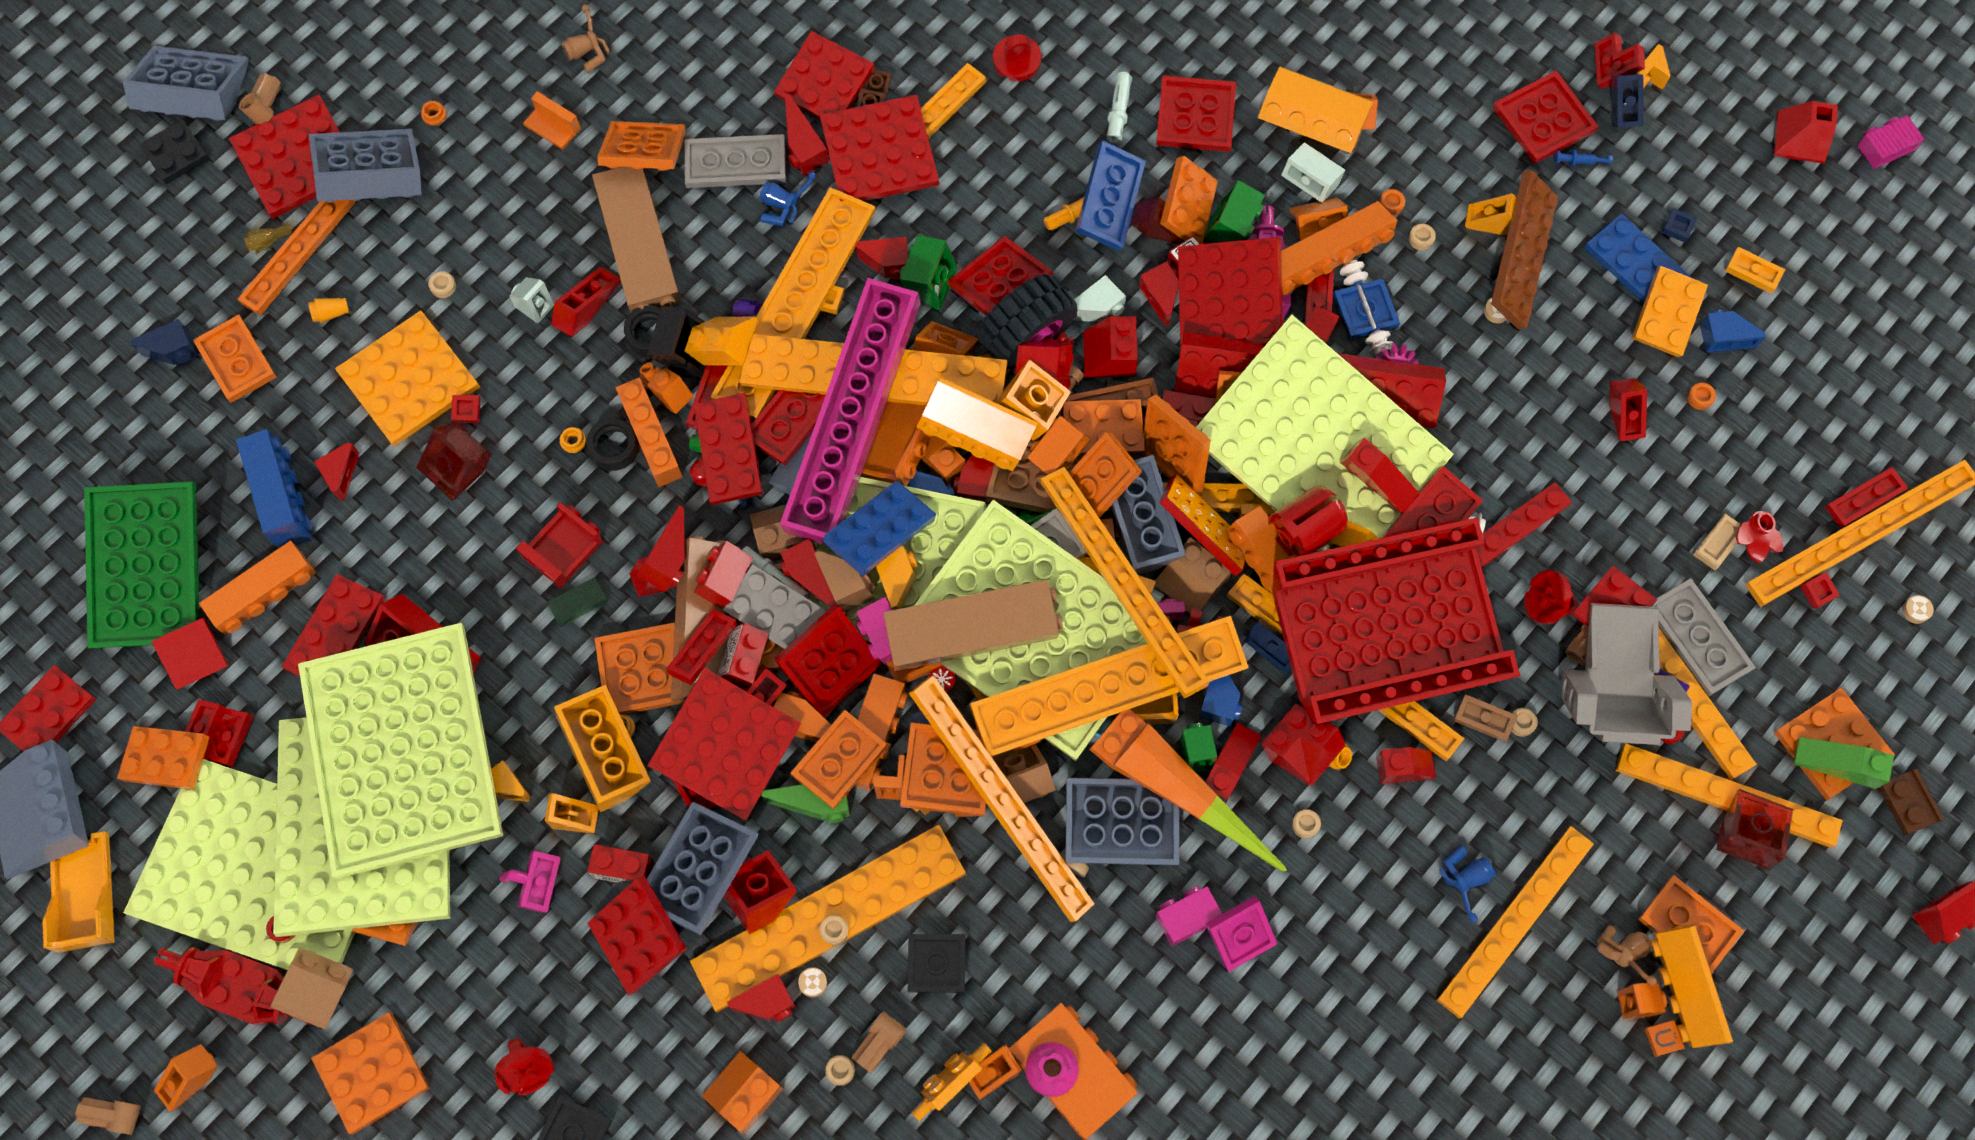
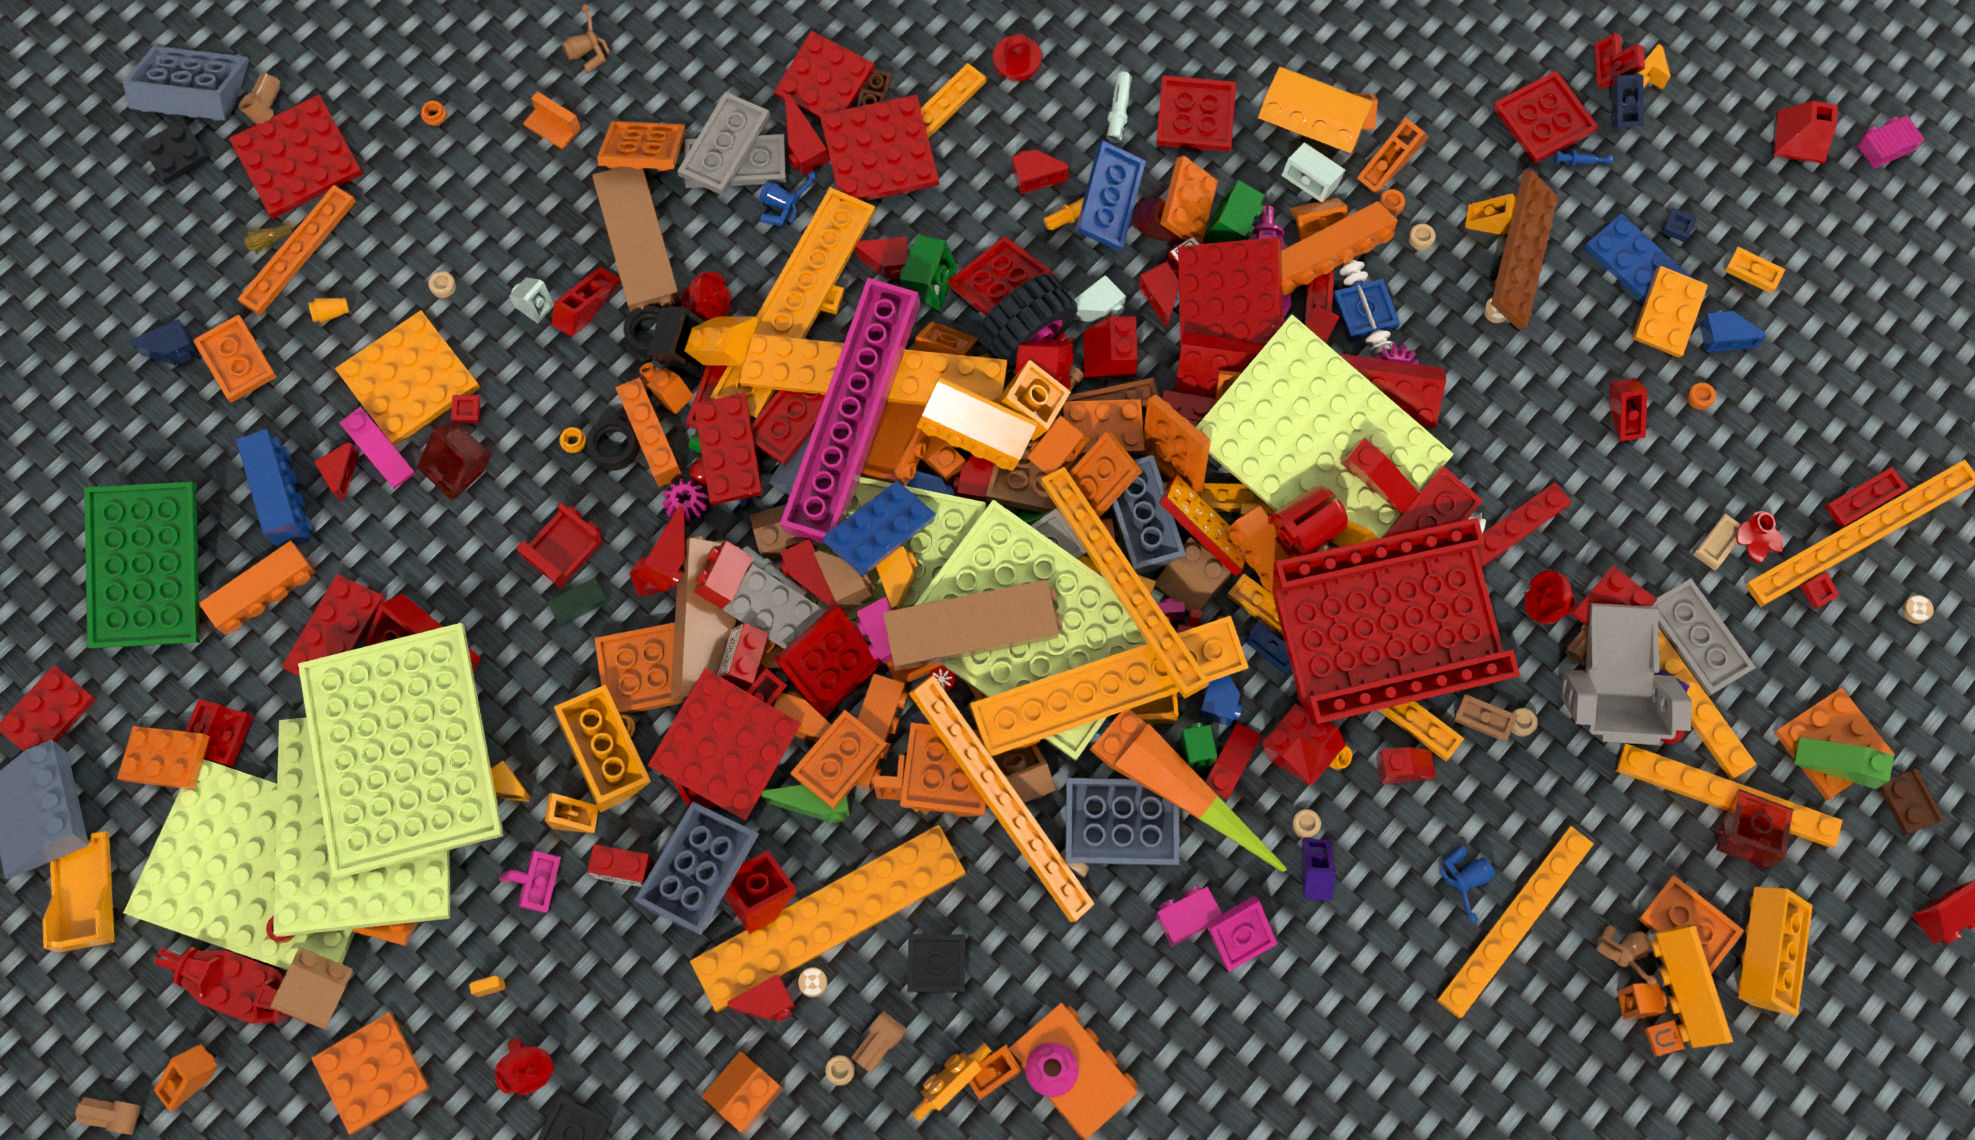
(190, 653): red tile -> none
(365, 165): sand blue slope -> none
(377, 448): none -> dark pink slope
(487, 986): none -> light orange tile
(636, 935): red plate -> none
(681, 493): none -> dark pink gear
(701, 647): red plate -> none
(707, 296): none -> red tile
(723, 143): none -> light grey plate
(746, 308): dark purple plate -> none
(834, 929): tan tile -> none
(1037, 170): none -> red slope
(1317, 869): none -> dark purple slope
(1393, 155): none -> orange slope
(1775, 950): none -> light orange slope

